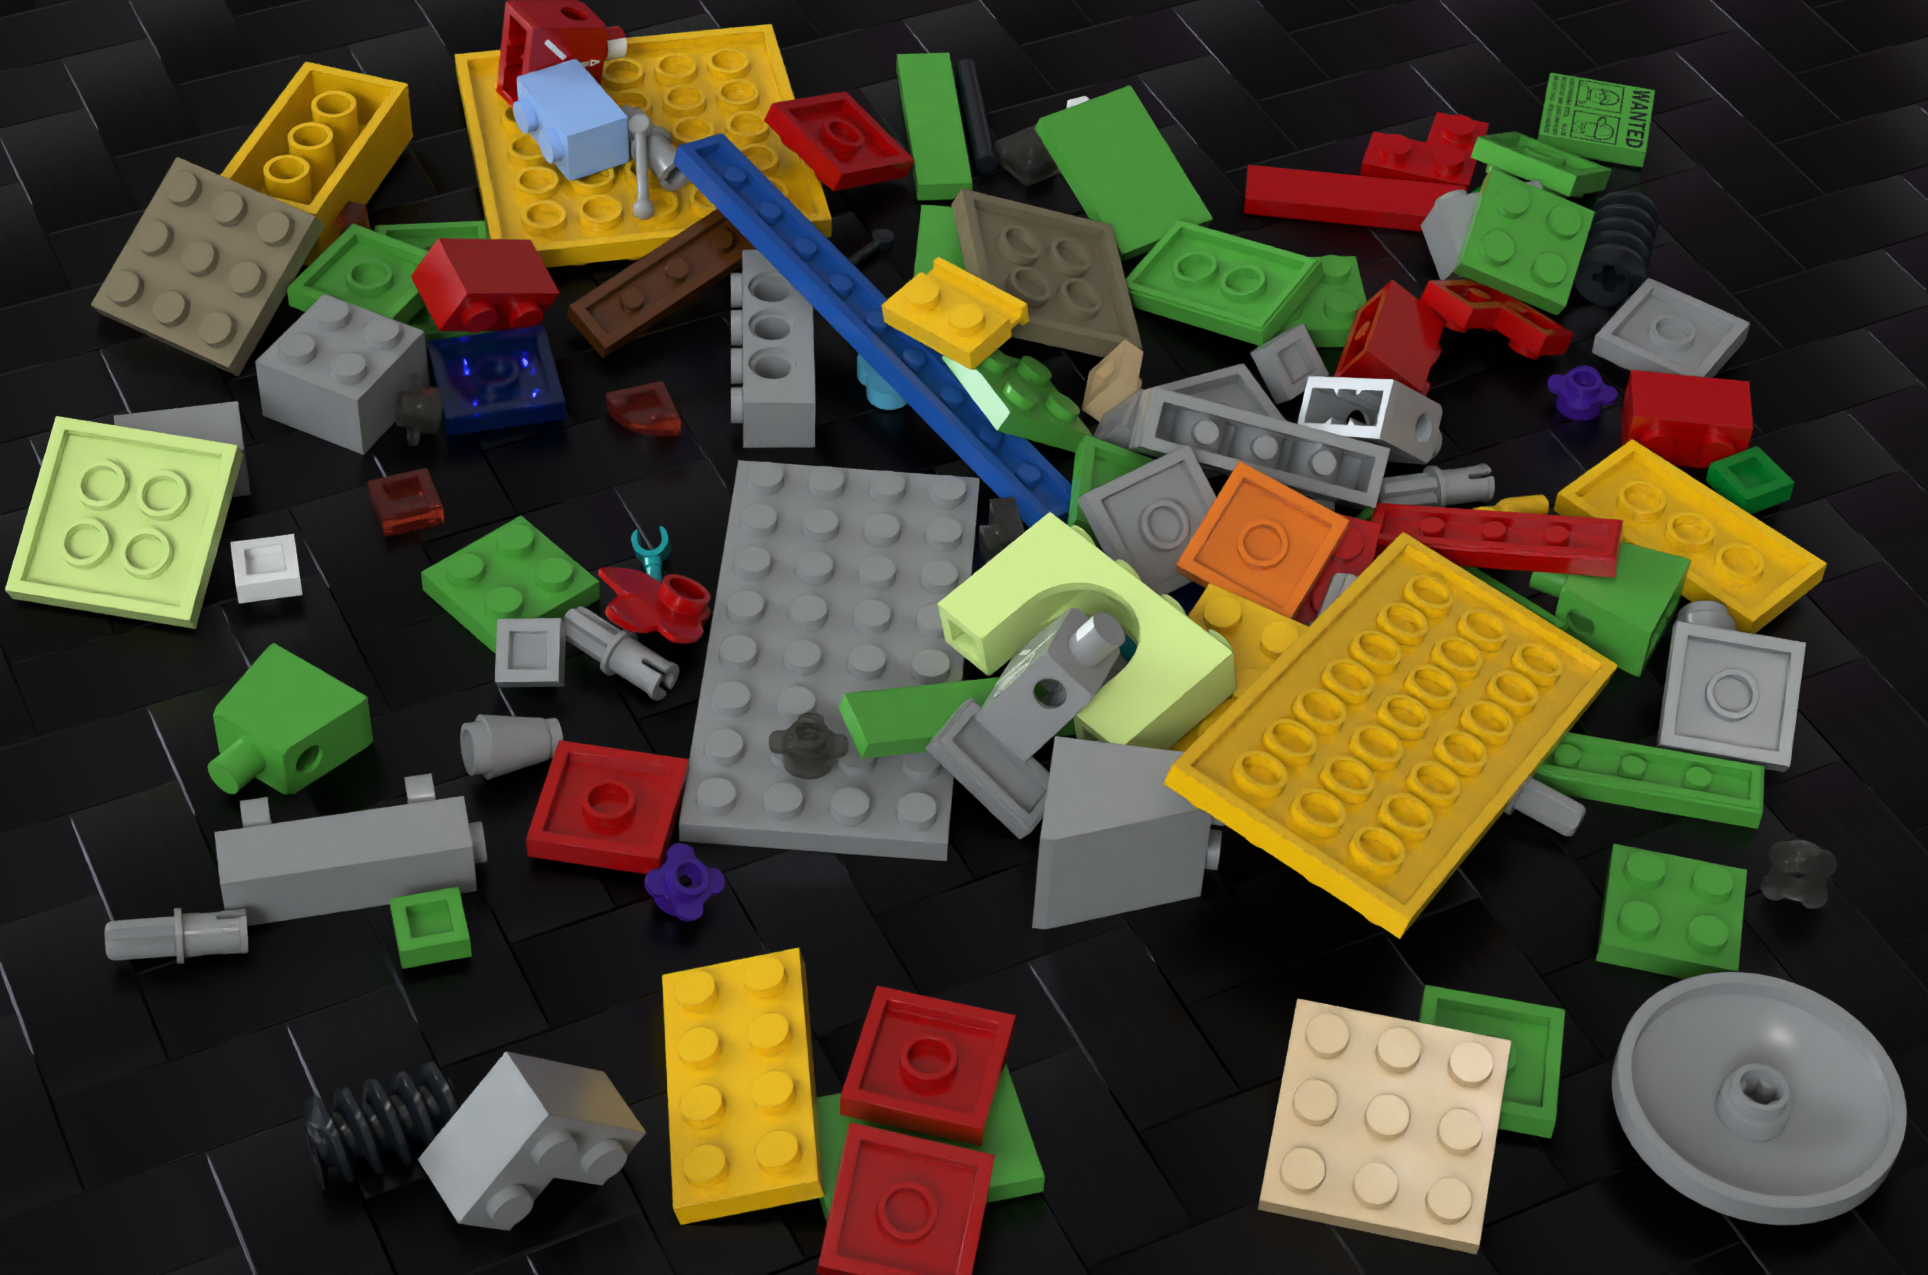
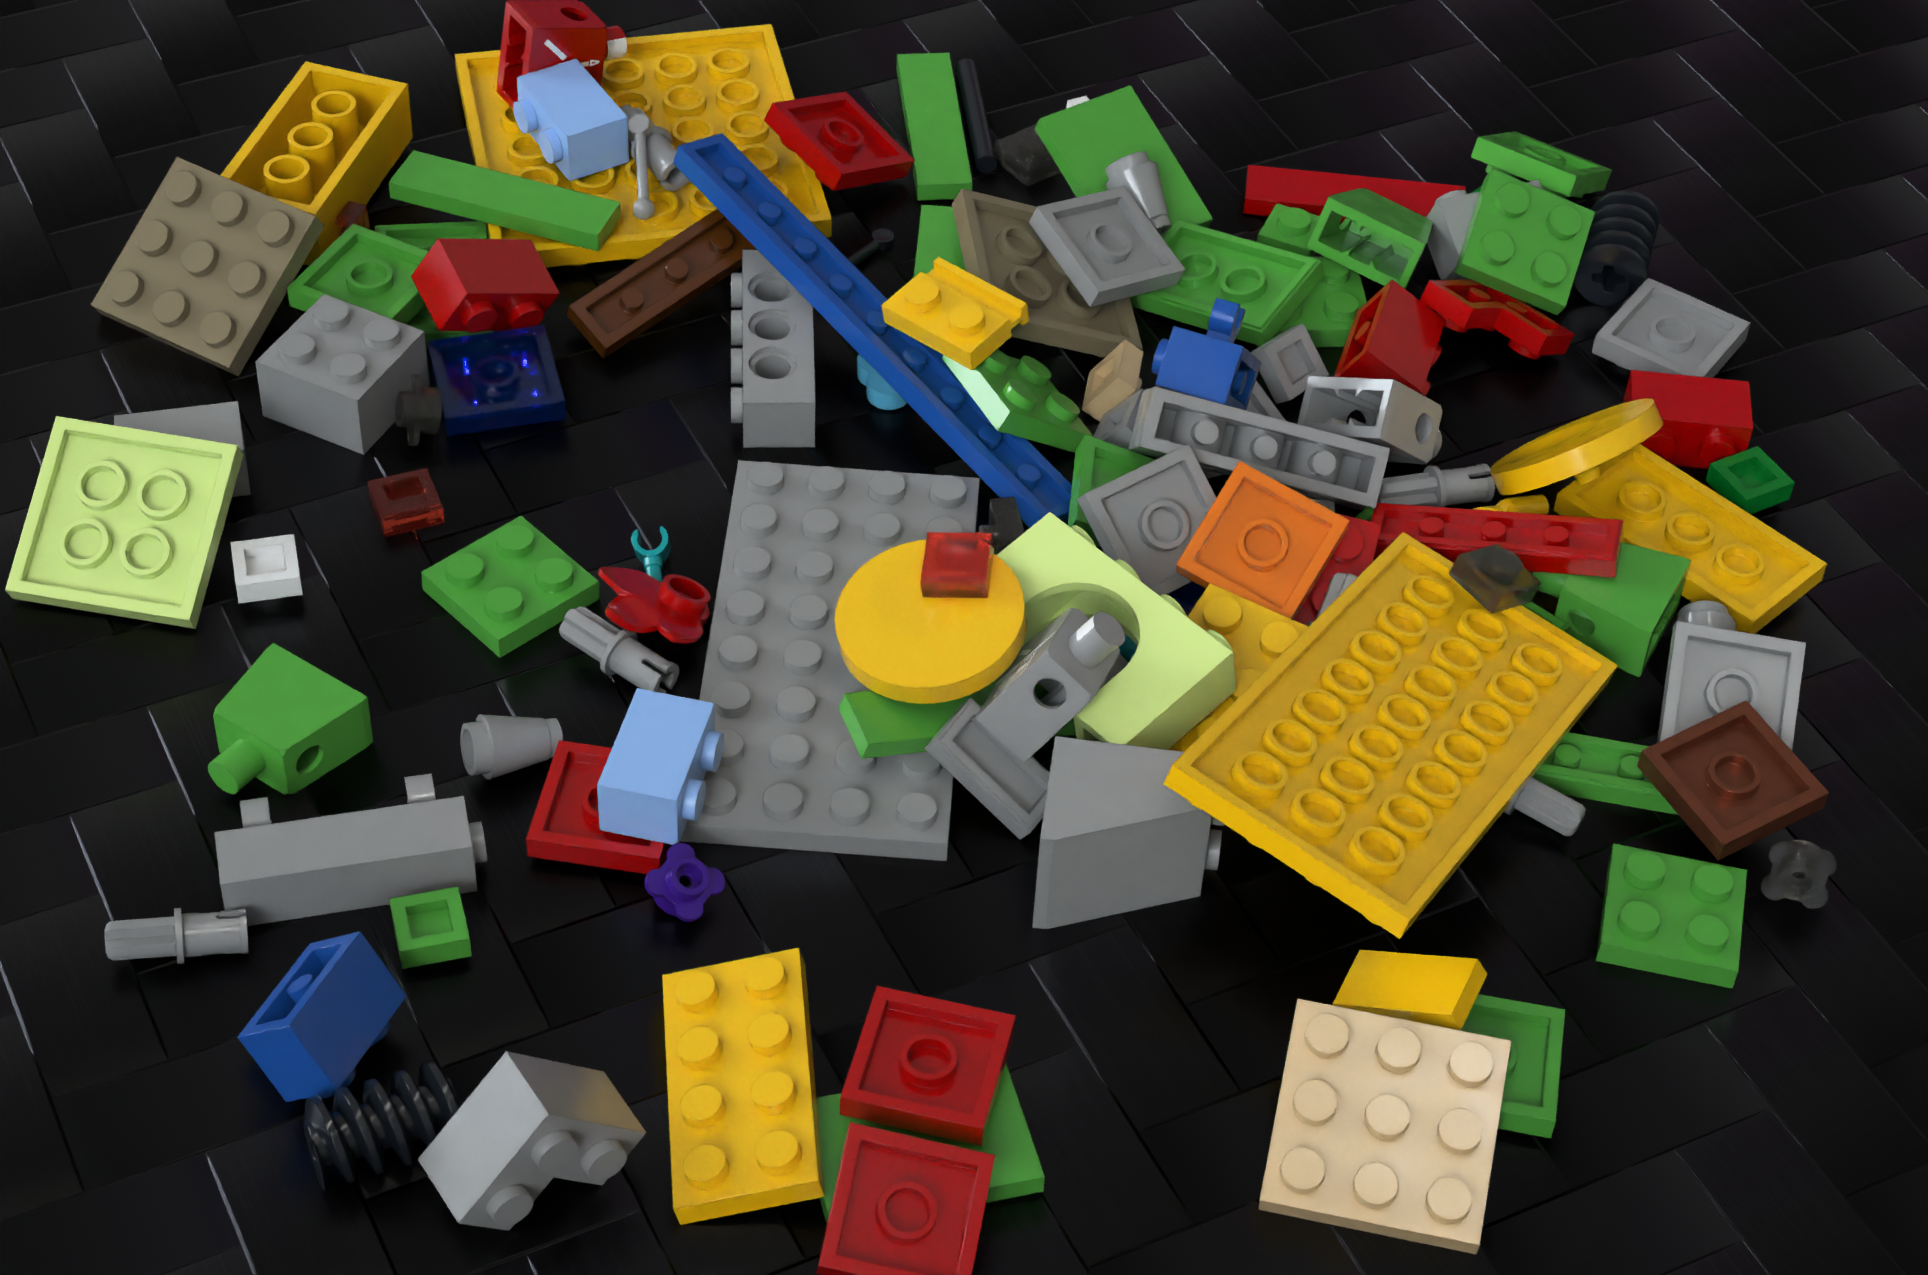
(323, 1017): none -> blue brick
(505, 200): none -> bright green tile
(530, 652): light grey plate -> none
(645, 409): clear red tile -> none
(659, 767): none -> light blue brick
(808, 747): clear smoke plate -> none
(923, 645): none -> yellow piece
(957, 565): none -> clear red tile
(1106, 246): none -> light grey plate
(1143, 184): none -> light grey cone
(1209, 363): none -> blue brick
(1289, 229): none -> bright green plate
(1375, 237): none -> bright green torso
(1413, 987): none -> yellow tile
(1439, 160): red plate -> none
(1495, 578): none -> clear smoke plate
(1577, 448): none -> yellow piece
(1581, 393): dark purple plate -> none
(1597, 119): bright green tile -> none
(1732, 780): none -> copper plate
(1758, 1098): light grey dish -> none

